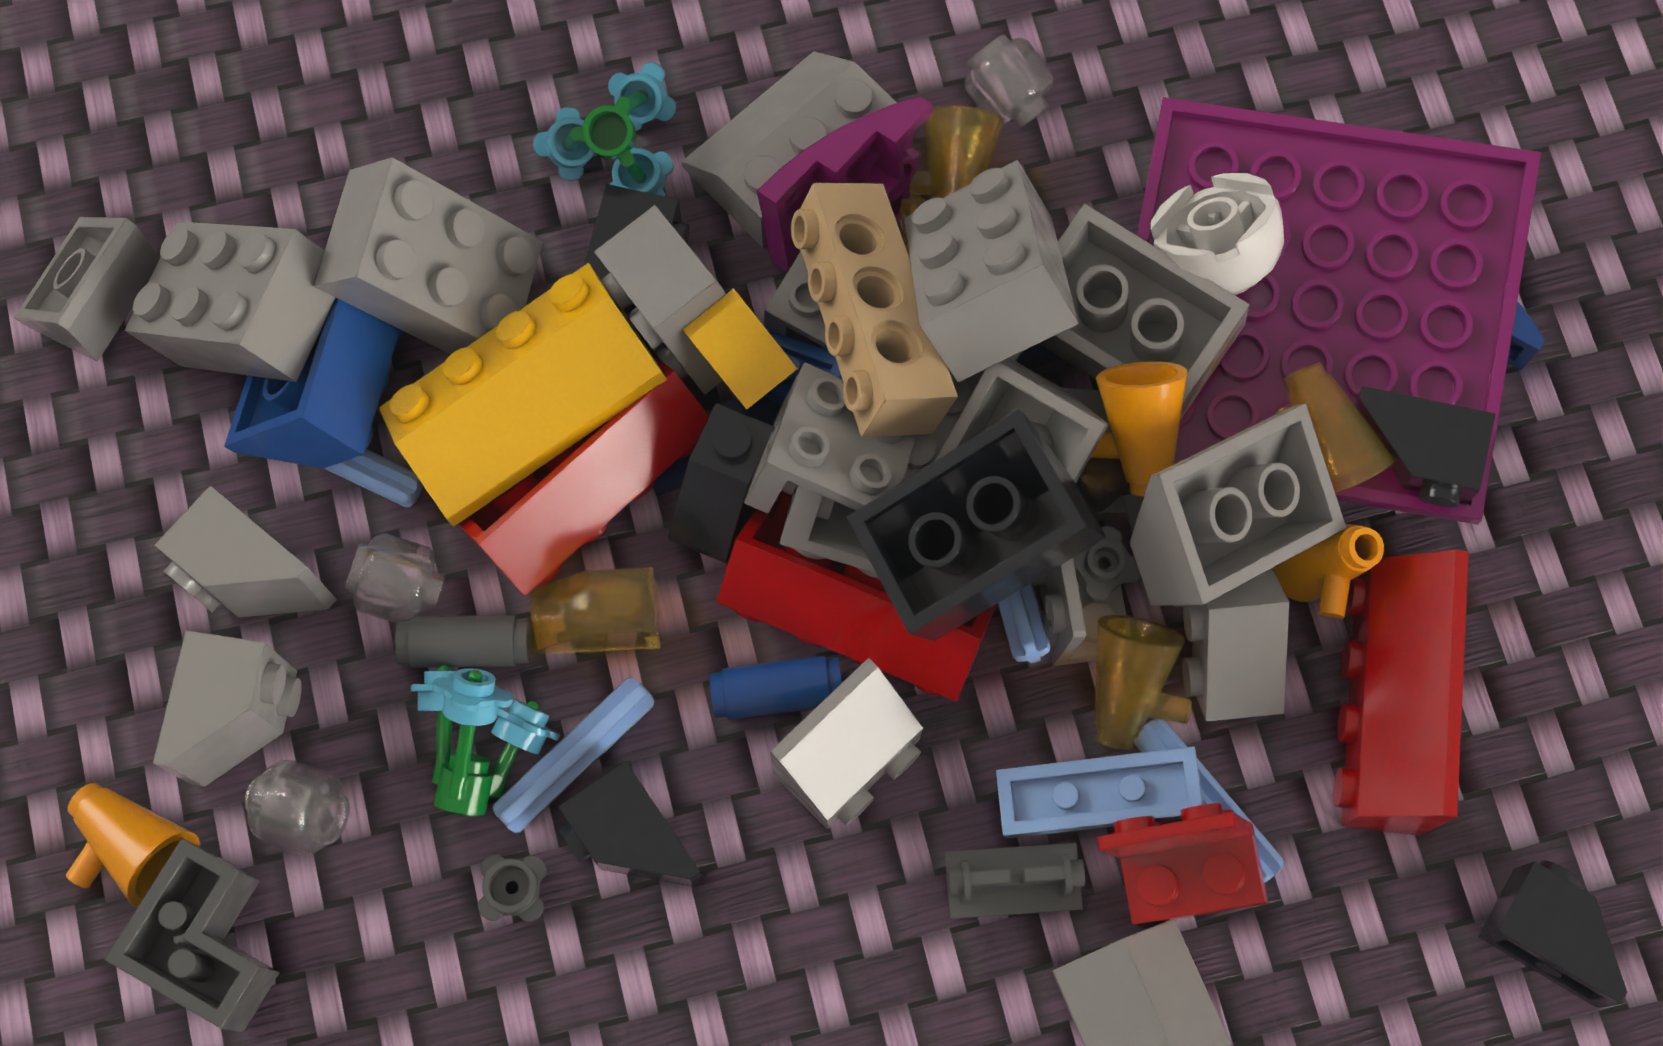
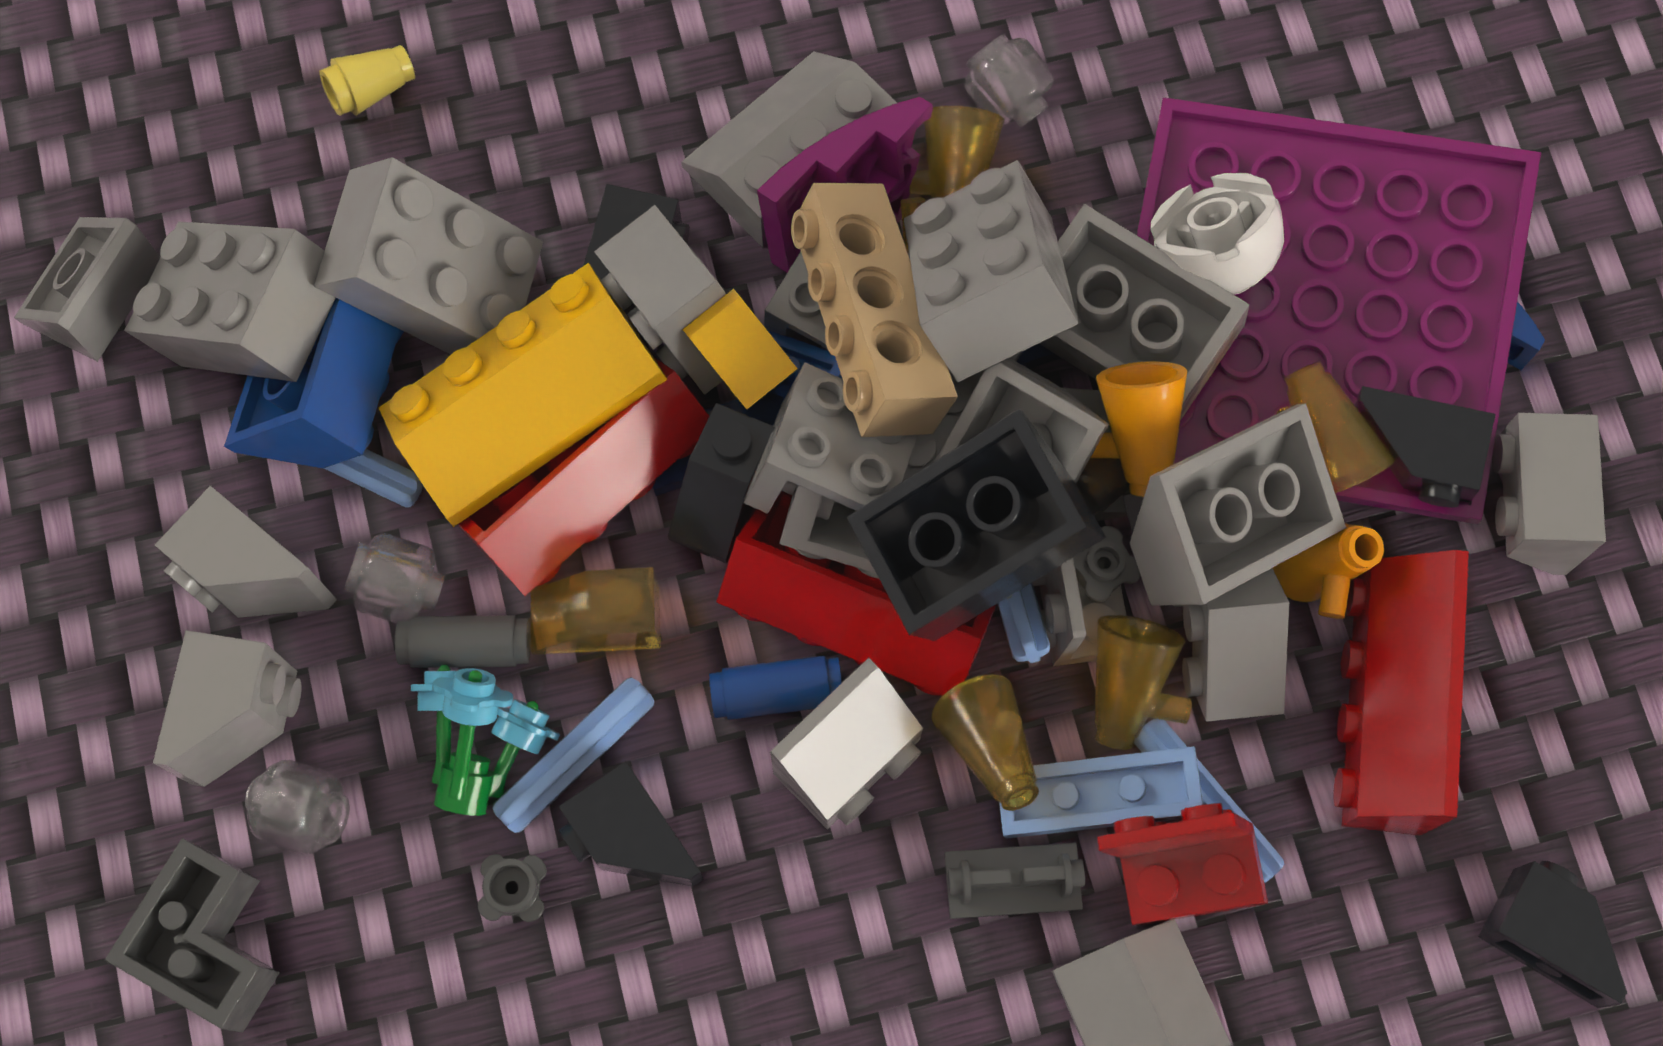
(124, 839): light orange piece -> none
(365, 78): none -> light yellow cone
(612, 133): medium azure plant -> none
(988, 734): none -> clear yellow piece
(1550, 490): none -> light grey slope

